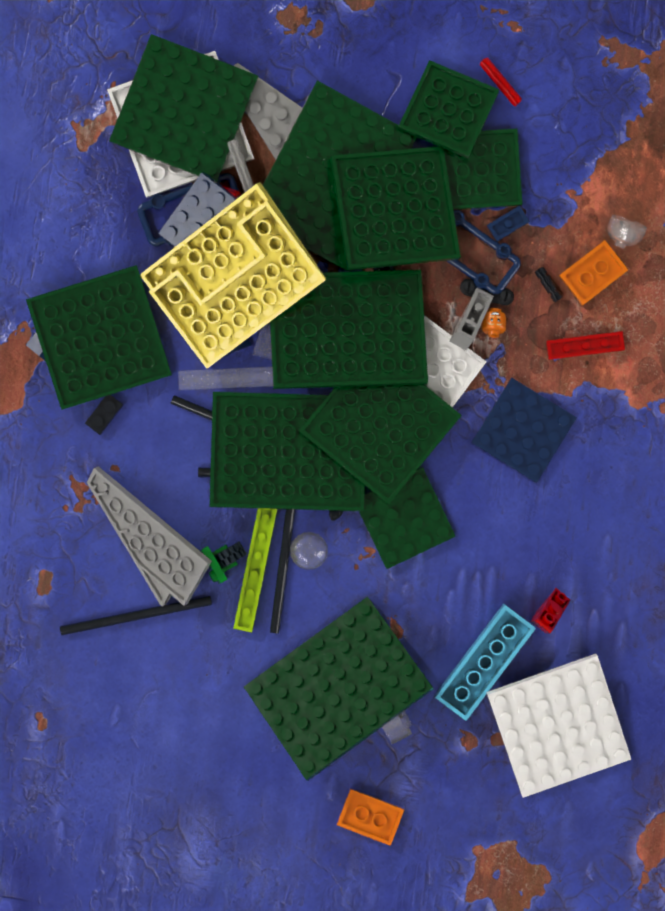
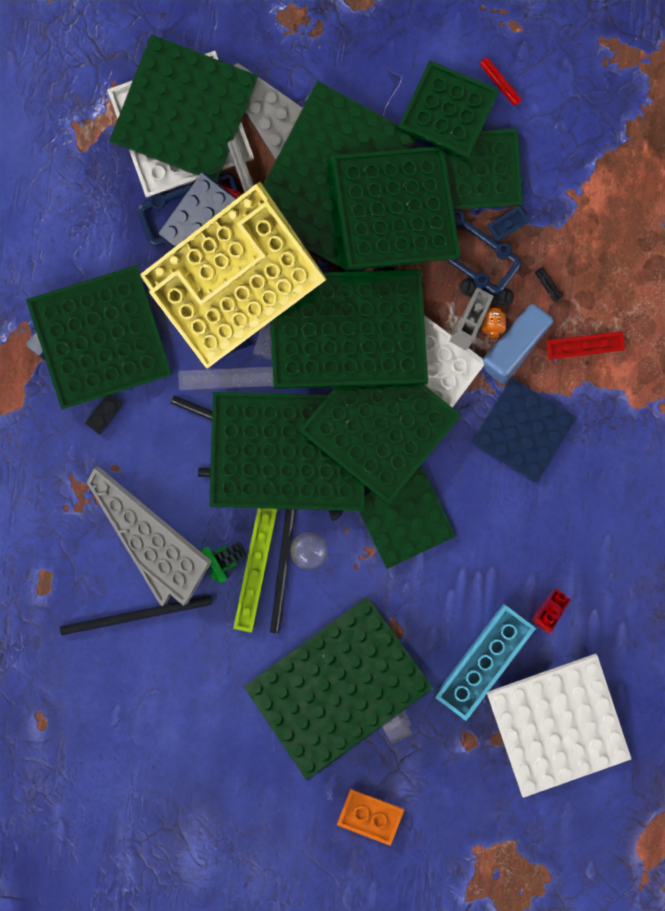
(517, 343): none -> medium blue piece
(593, 272): orange plate -> none
(625, 231): clear cylinder -> none

